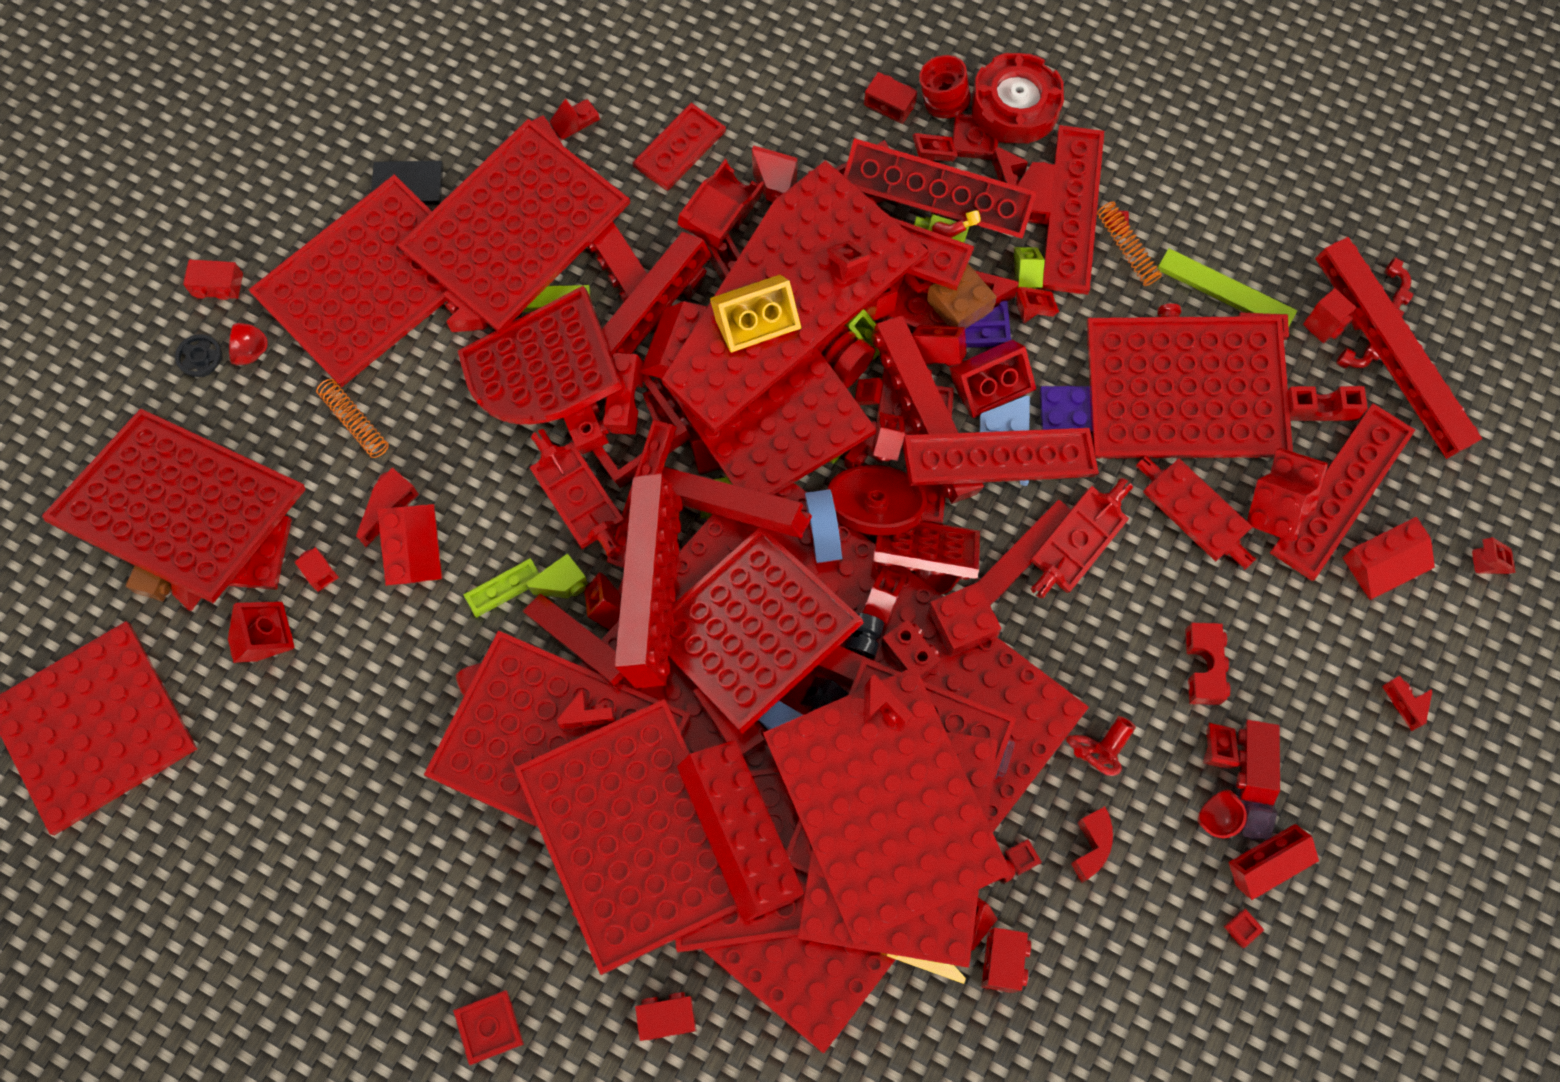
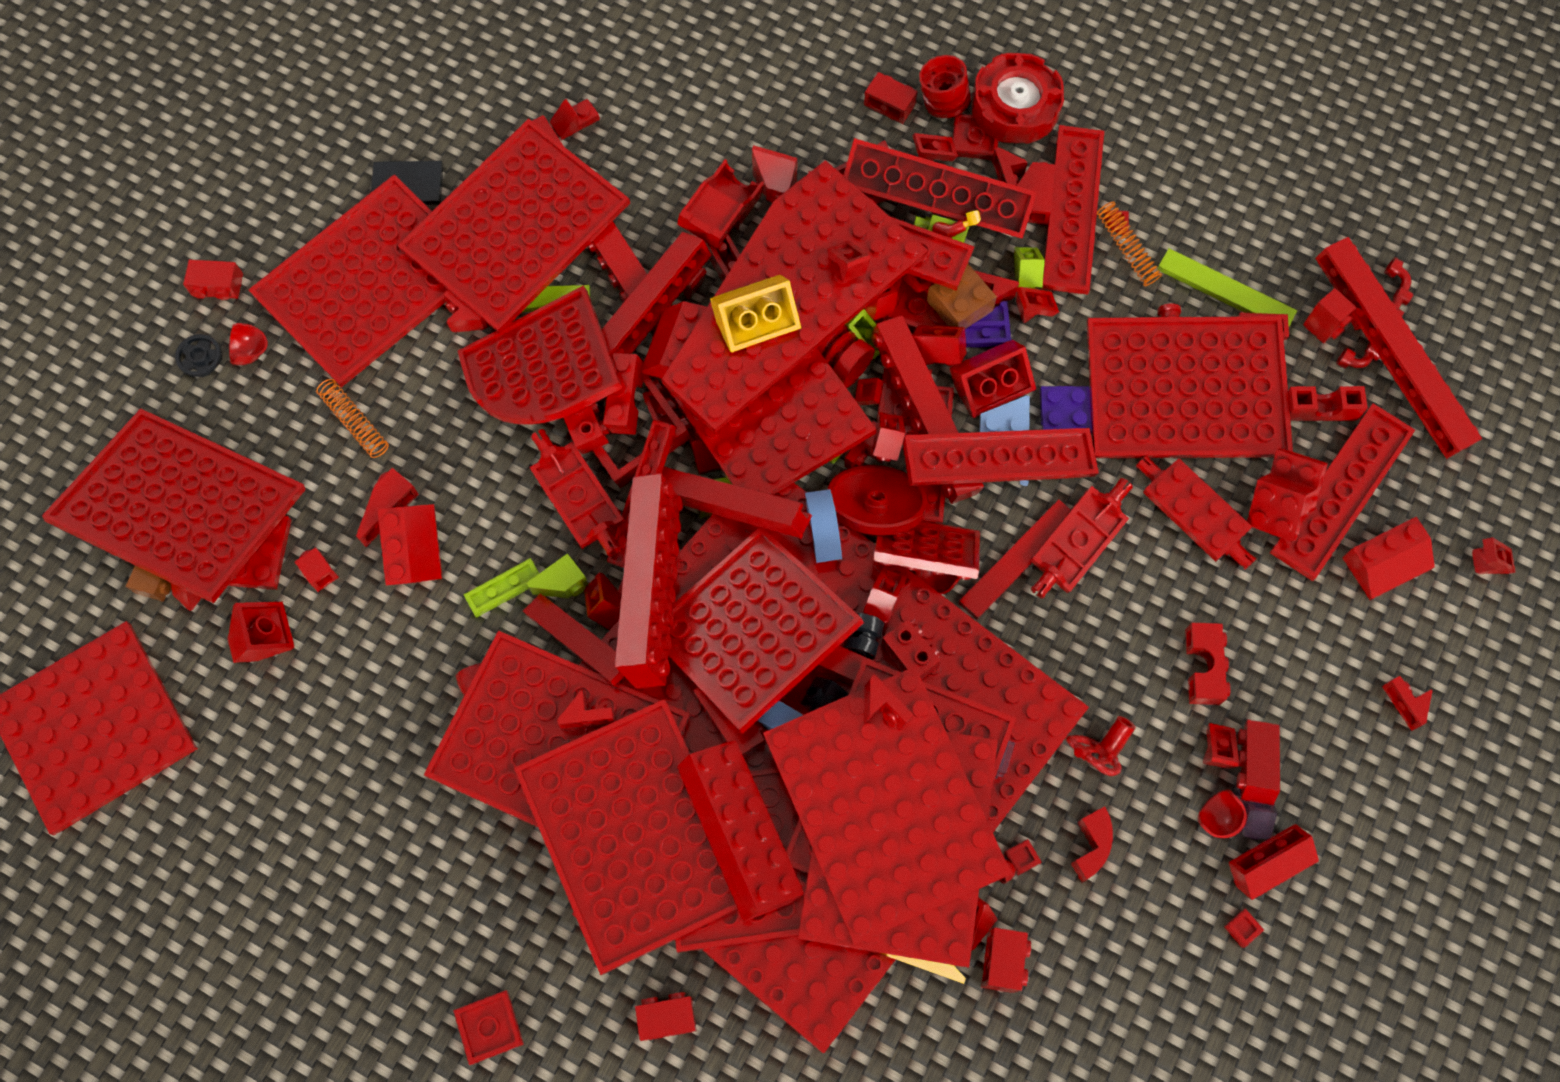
(679, 146): red tile -> none
(964, 619): red brick -> none

